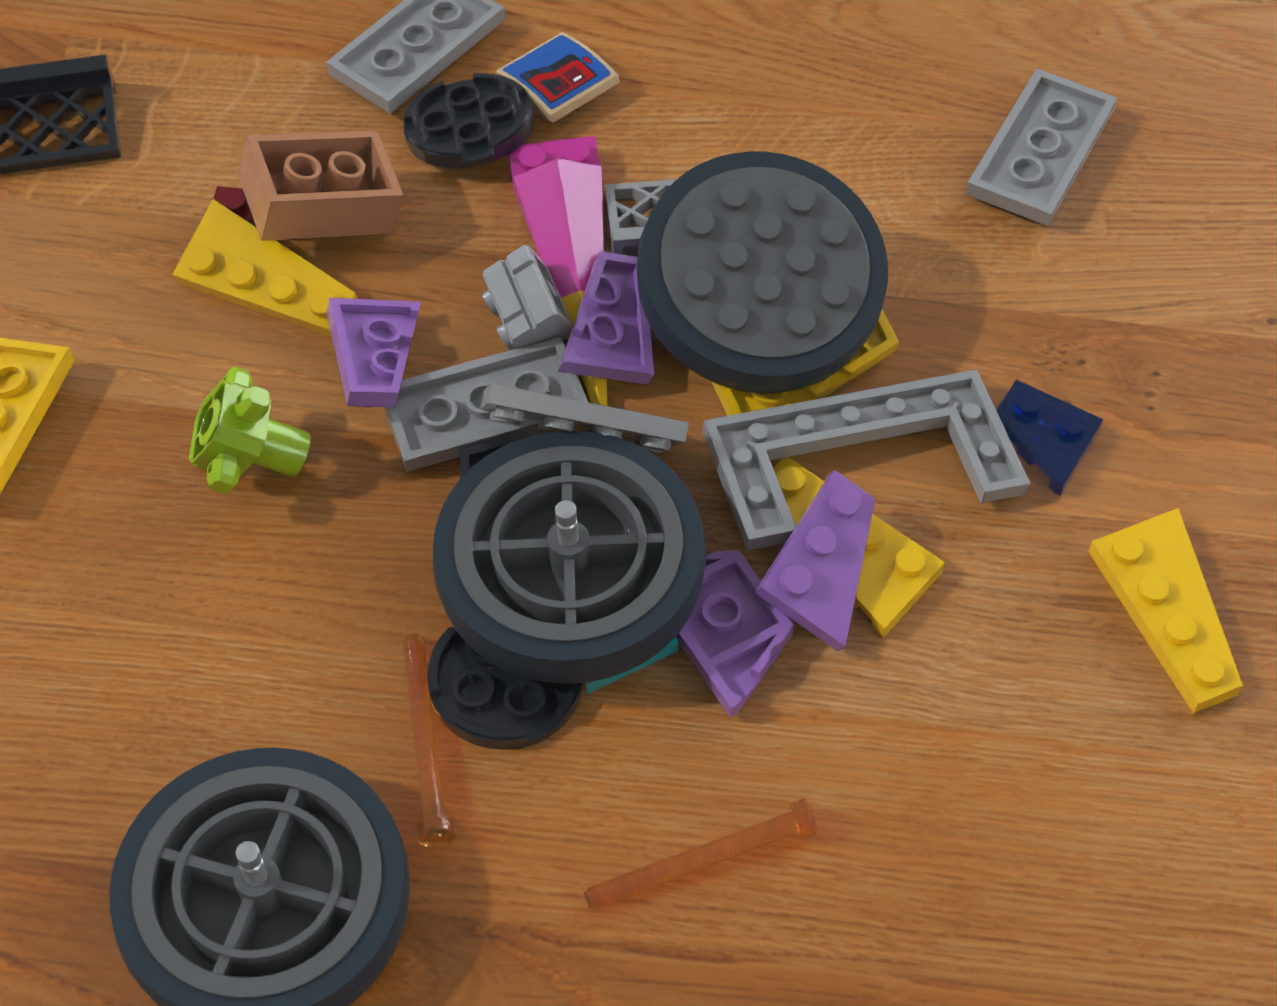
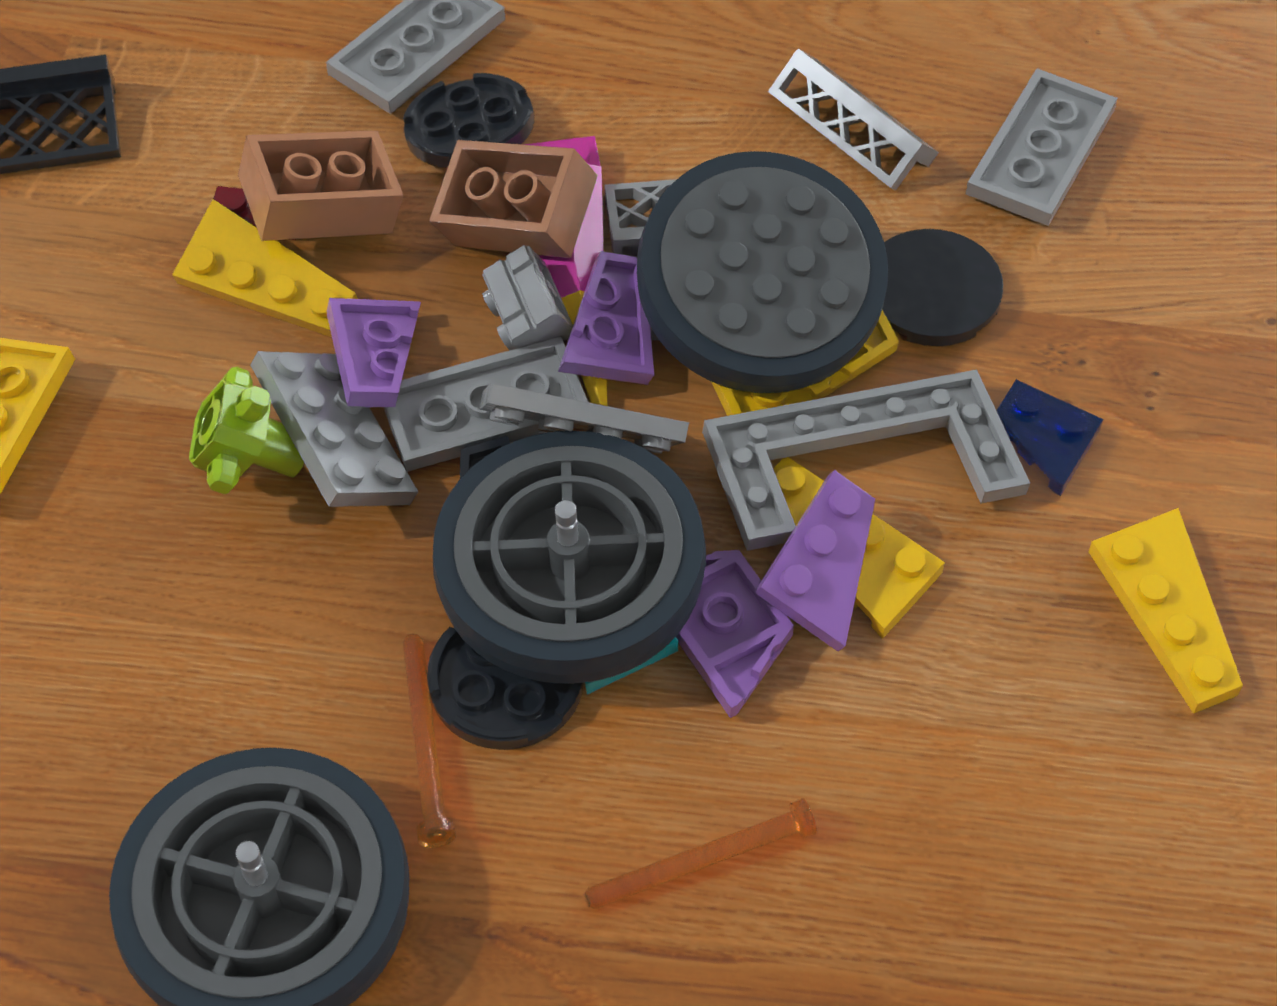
(336, 441): none -> light grey plate
(514, 197): none -> nougat brick
(560, 76): slope -> none
(864, 110): none -> light grey fence
(940, 287): none -> black tile

